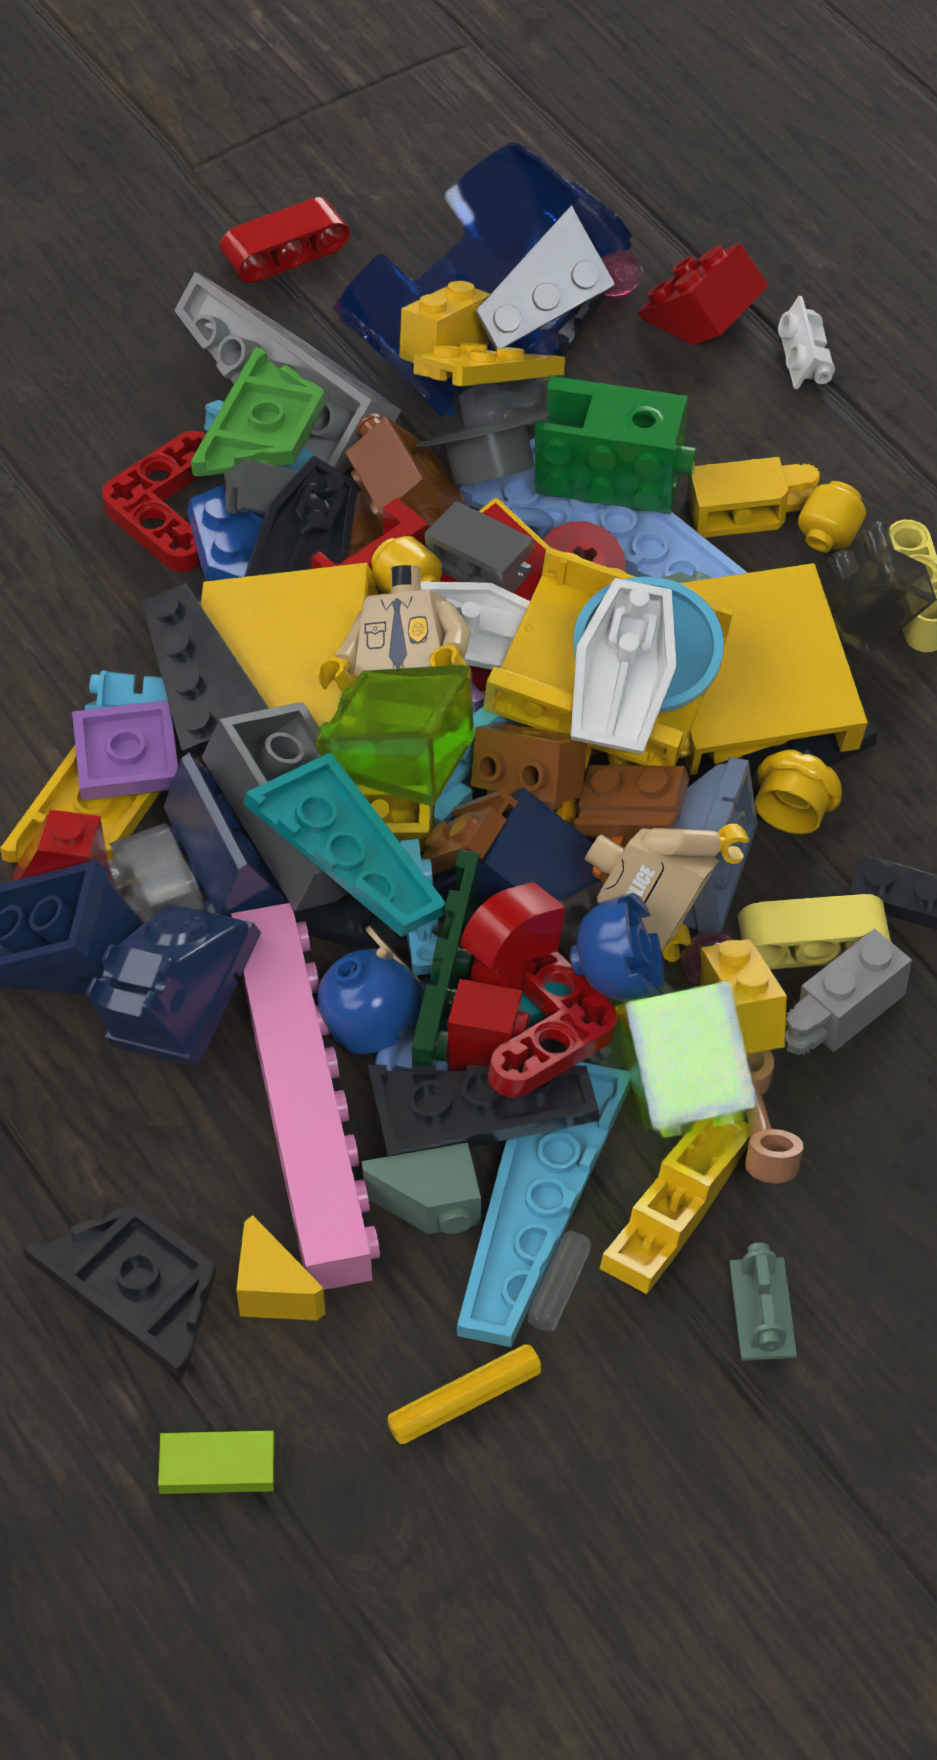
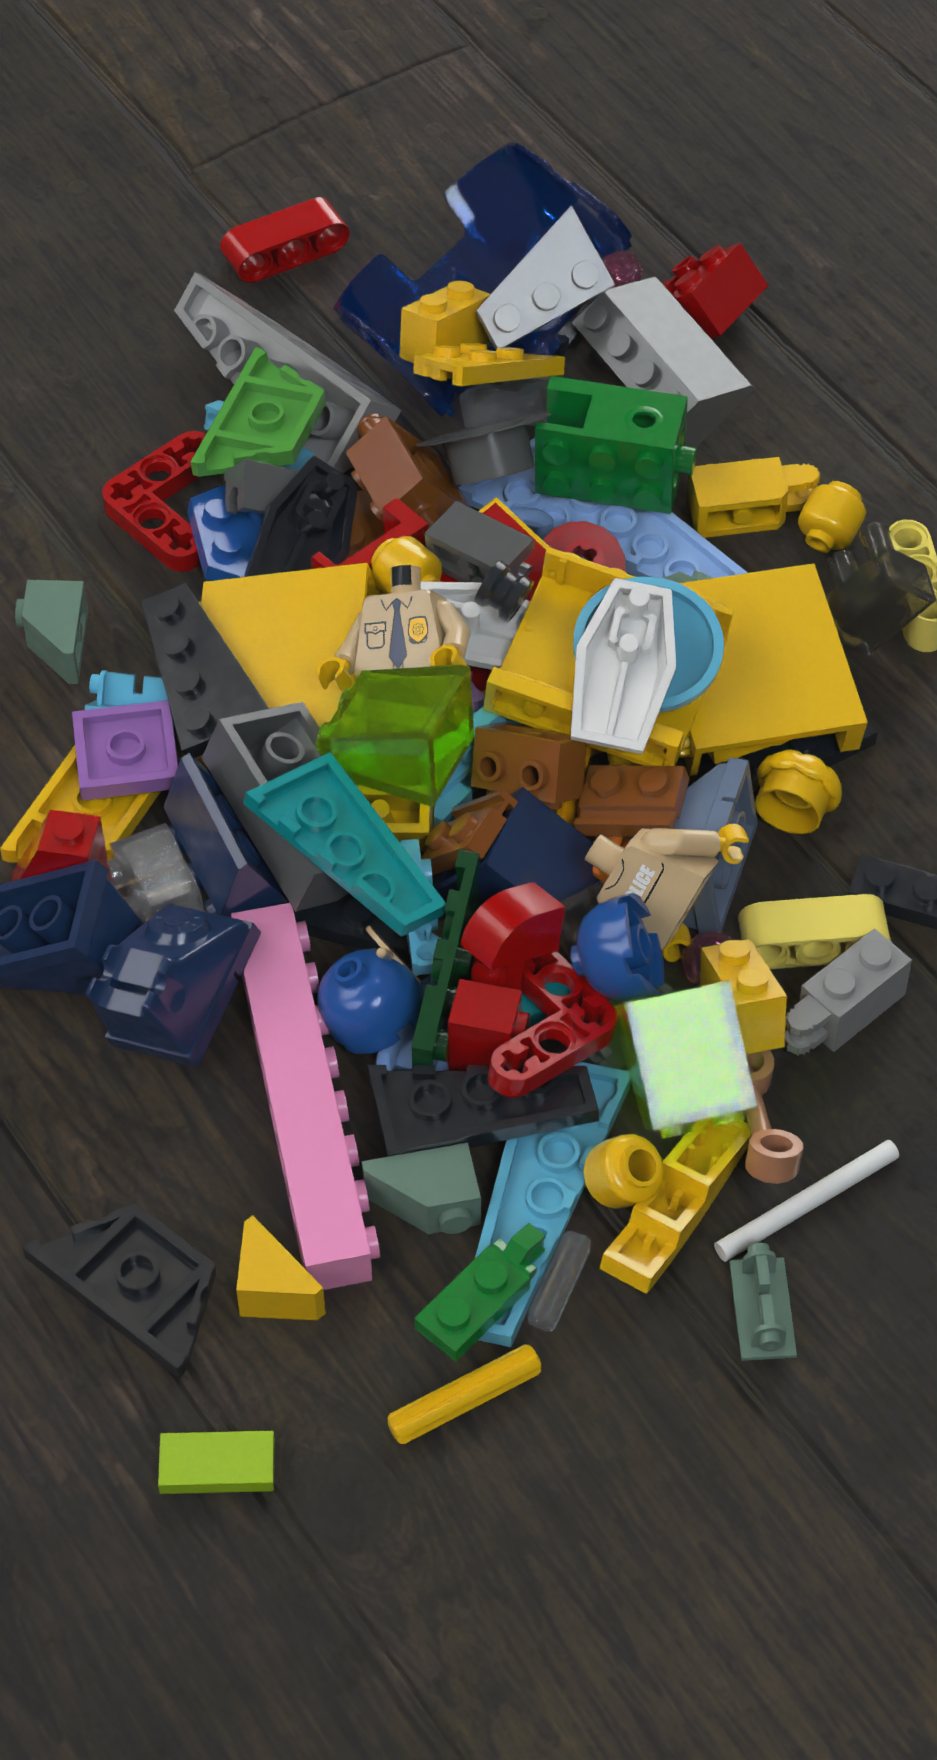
(55, 624): none -> sand green slope
(481, 1293): none -> green hinge
(503, 591): none -> black wheel
(623, 1171): none -> yellow head
(663, 349): none -> slope
(804, 345): white hinge -> none
(806, 1200): none -> white bar

